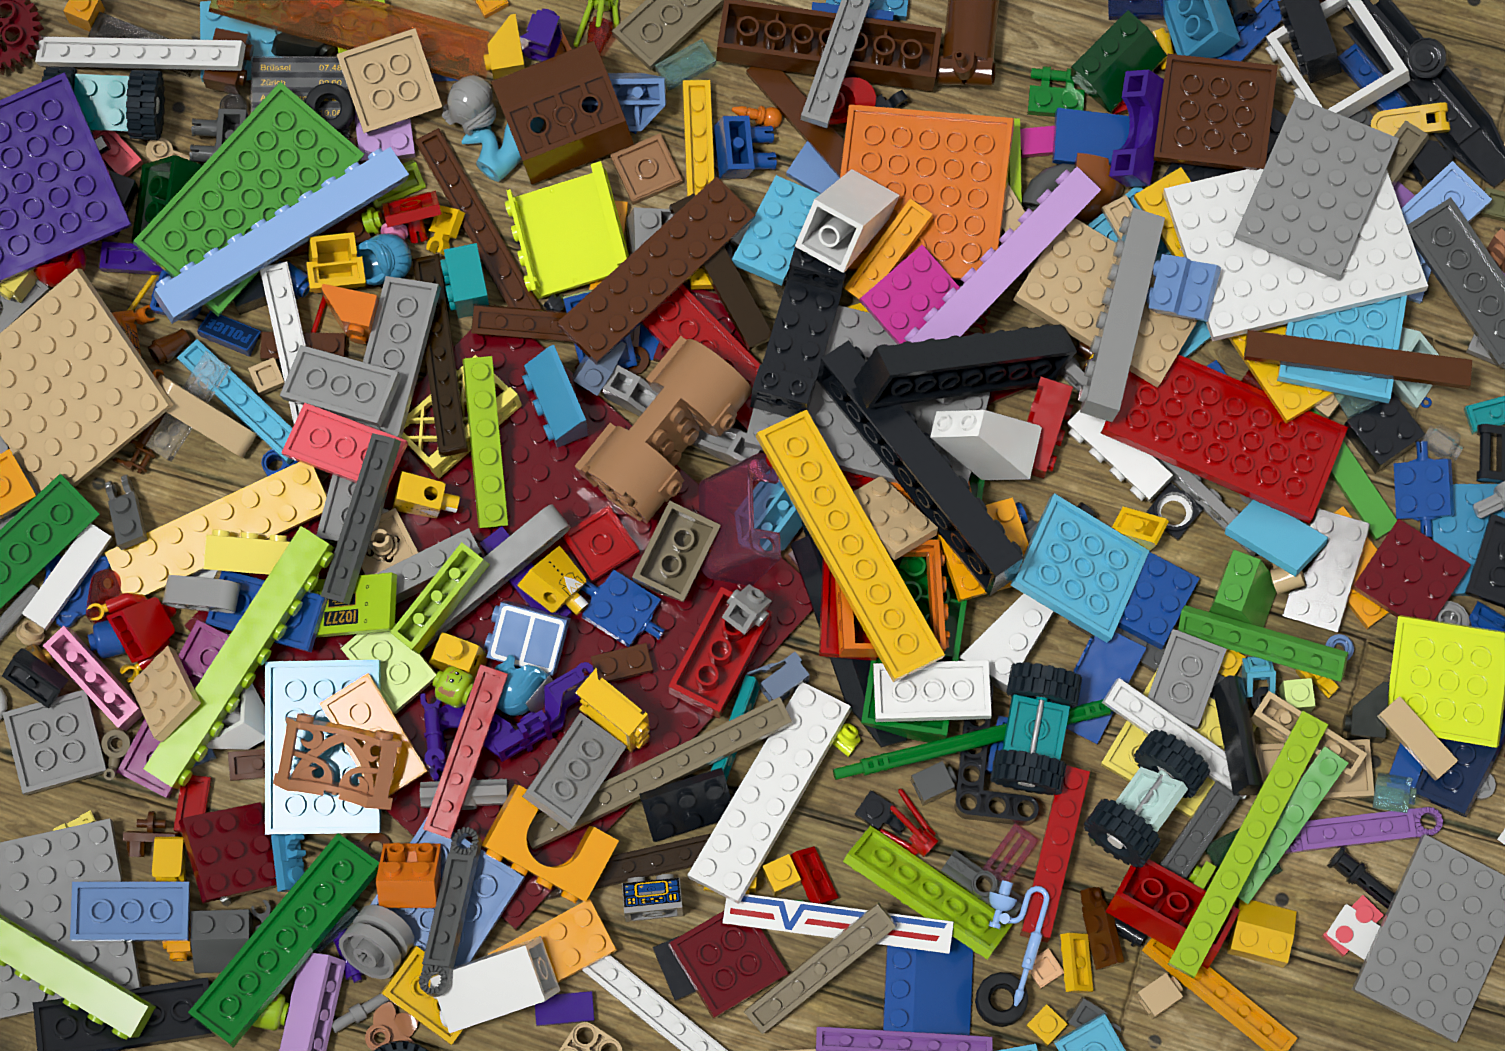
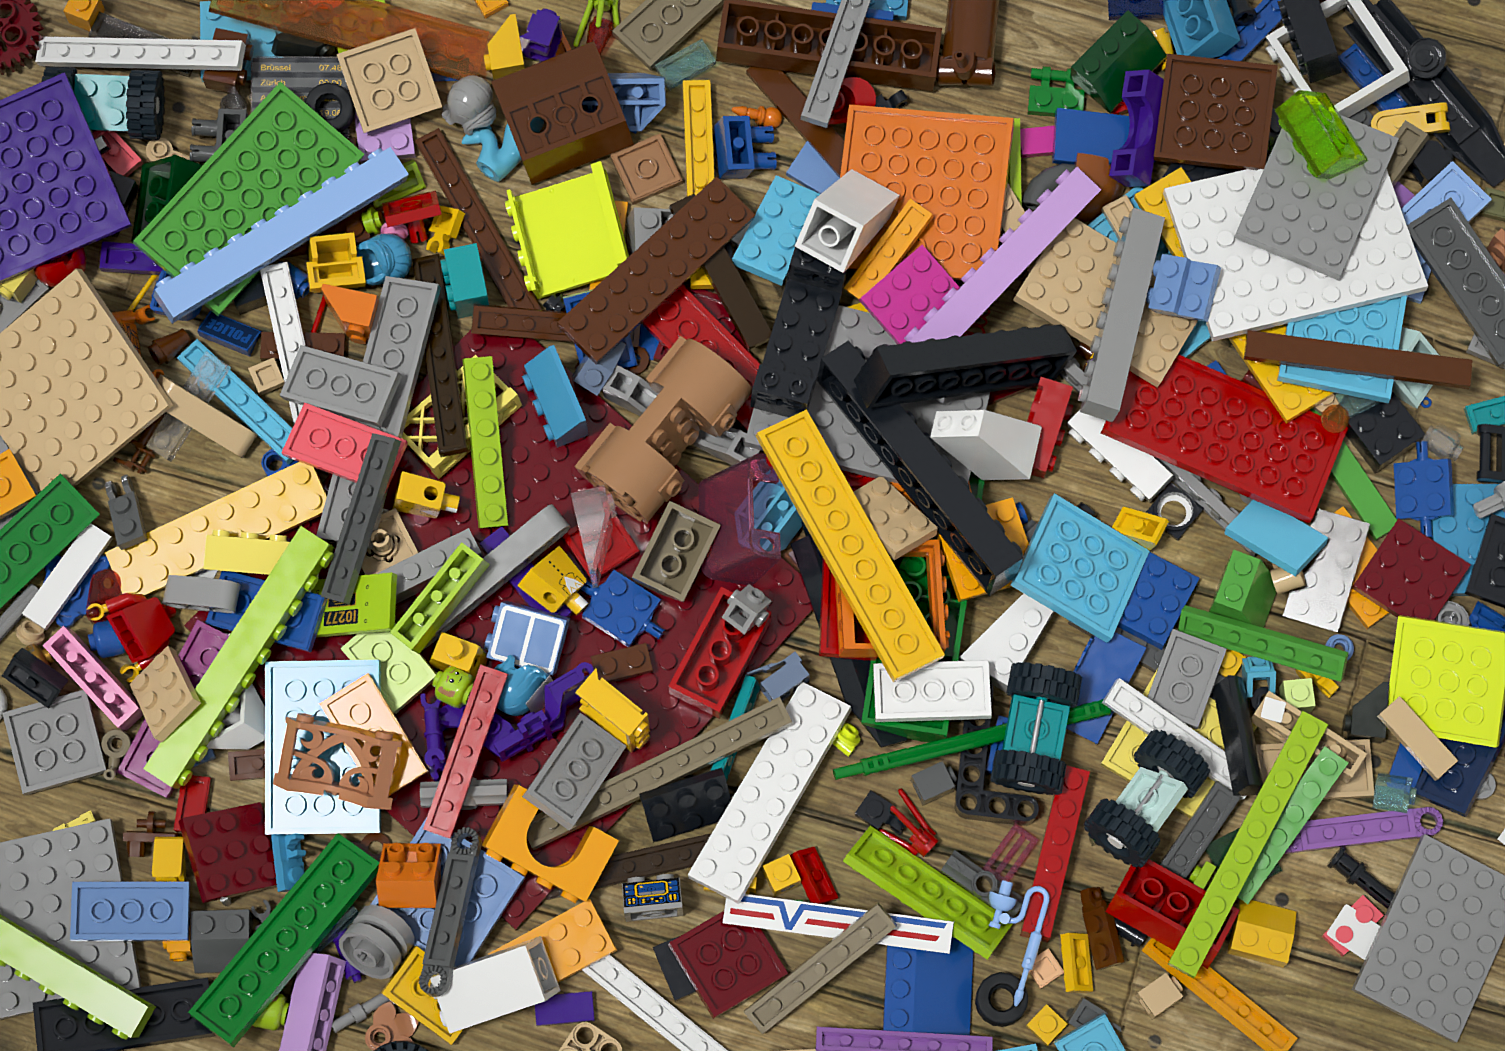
(594, 520): none -> clear slope
(1273, 709): none -> white sticker
(1320, 134): none -> clear neon green slope
(1335, 418): none -> clear orange plate

